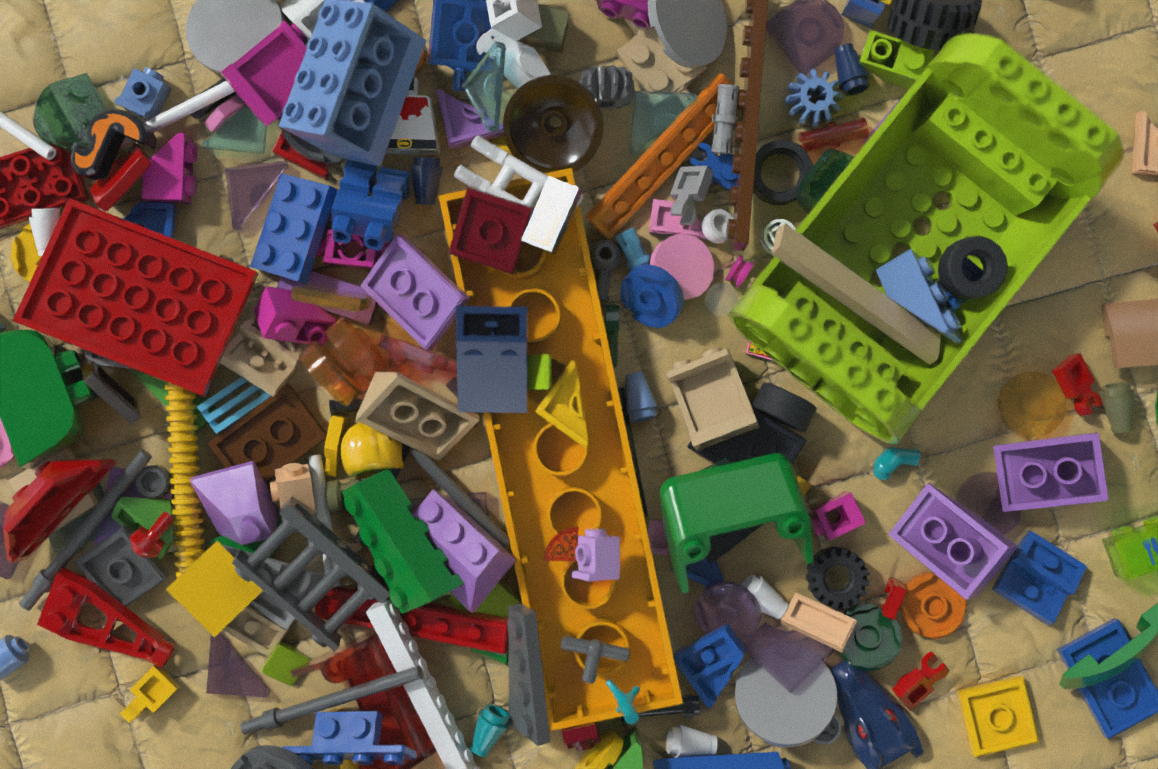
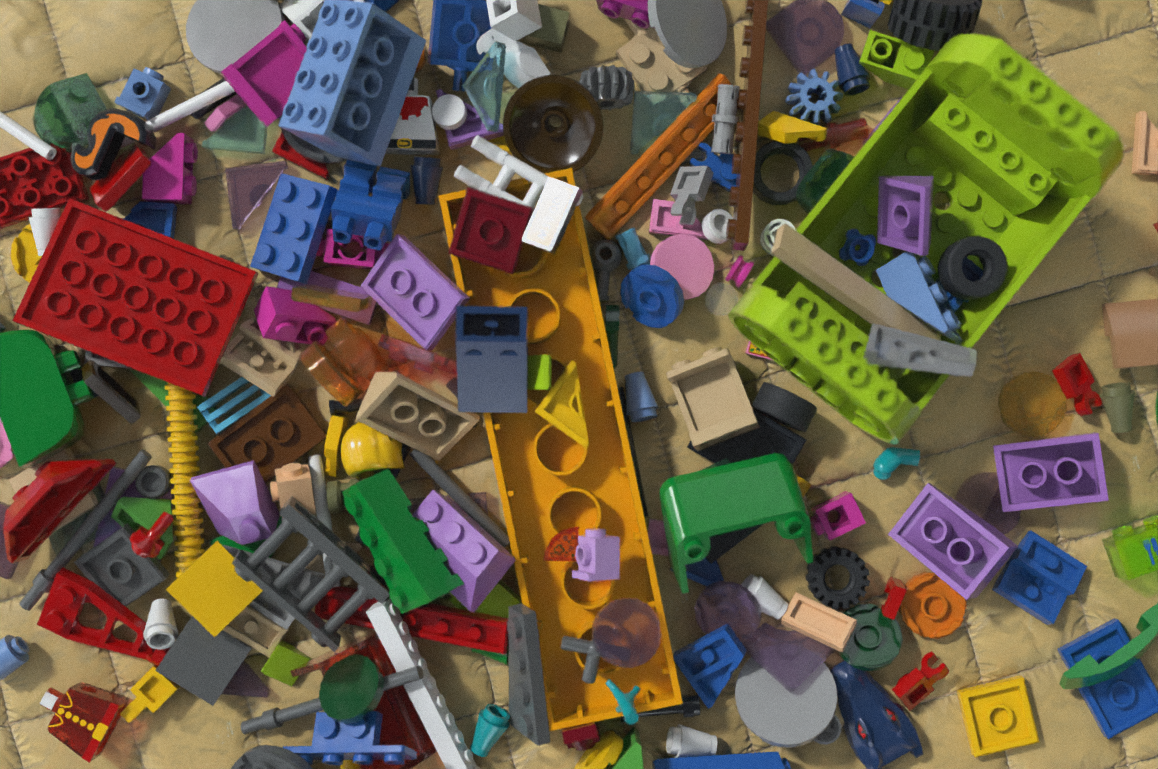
(84, 717): none -> clear red torso
(161, 625): none -> white cone
(202, 661): none -> dark grey tile
(351, 688): none -> dark green tile
(449, 112): none -> white tile
(626, 632): none -> tile
(788, 128): none -> yellow tile
(865, 251): none -> blue plate
(905, 212): none -> medium lavender slope
(916, 352): none -> light grey wing

